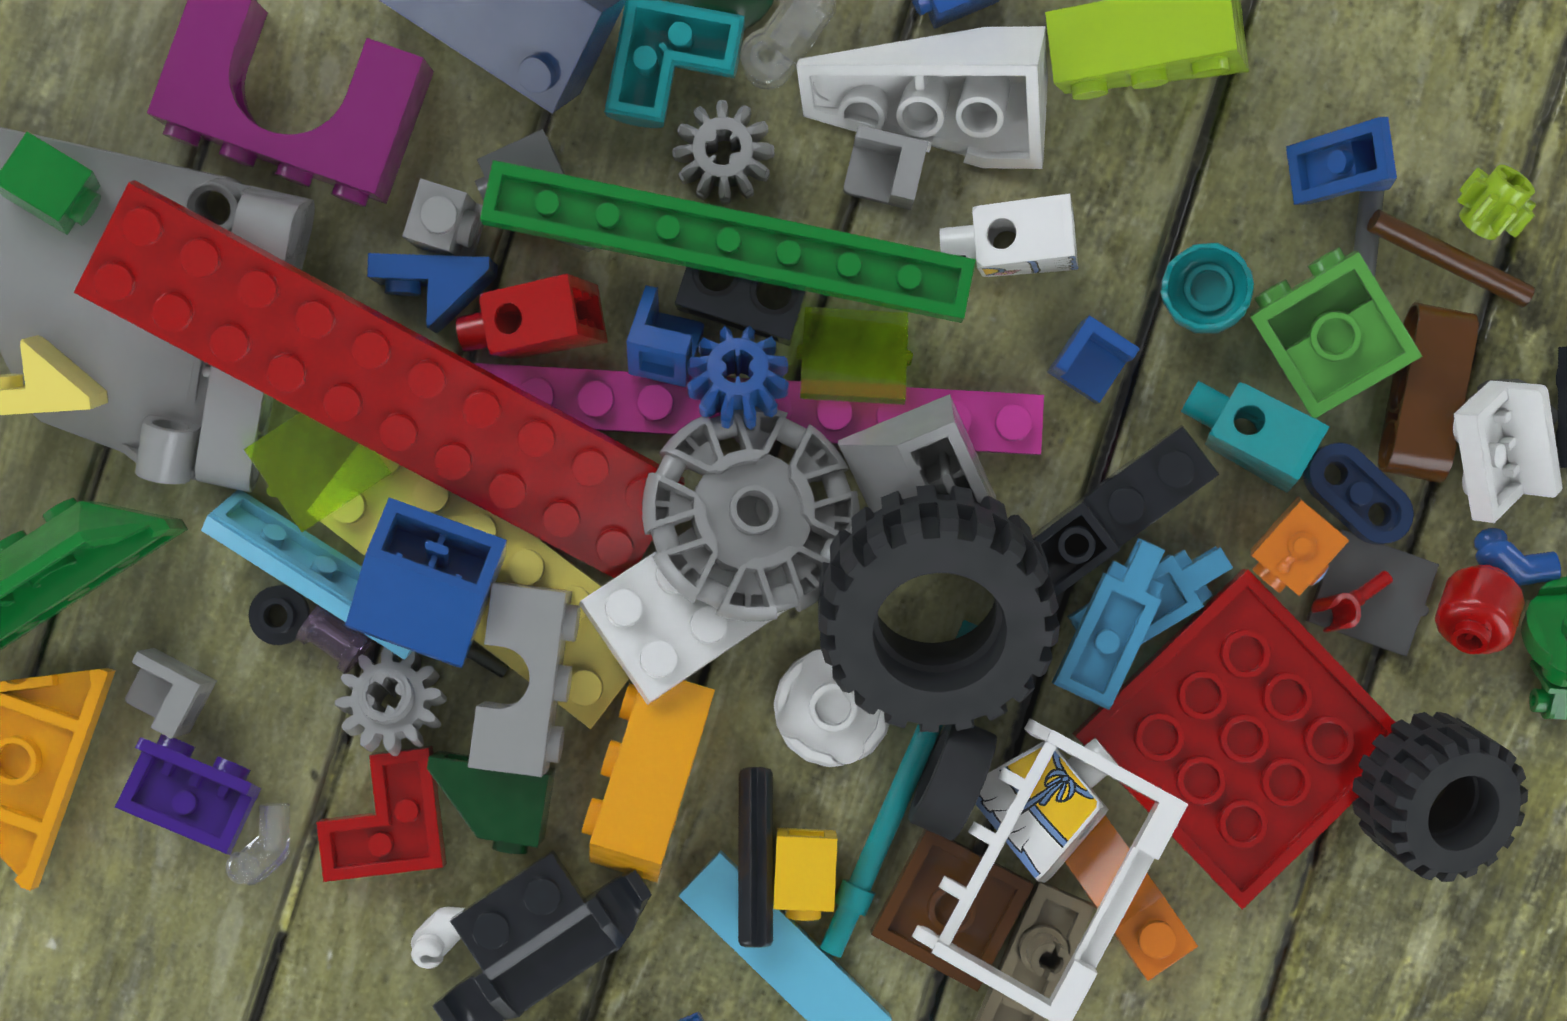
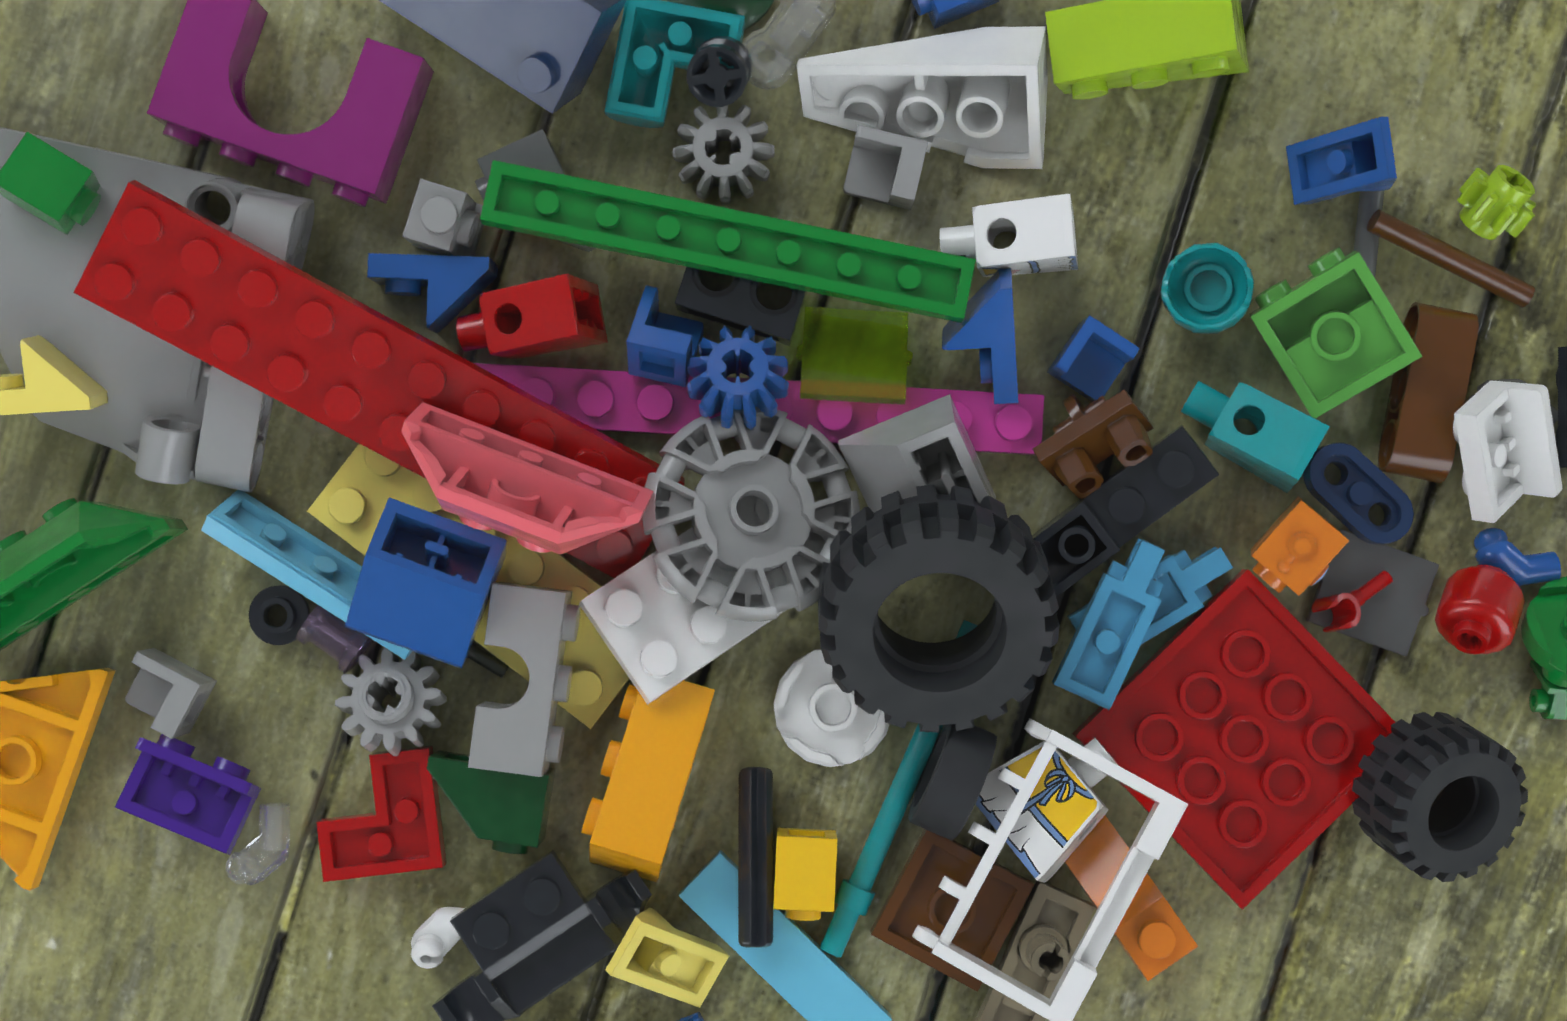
(314, 468): clear neon green piece -> none
(517, 485): none -> coral wedge
(667, 959): none -> light yellow slope
(714, 82): none -> black wheel
(991, 329): none -> blue slope
(1091, 437): none -> reddish brown hips

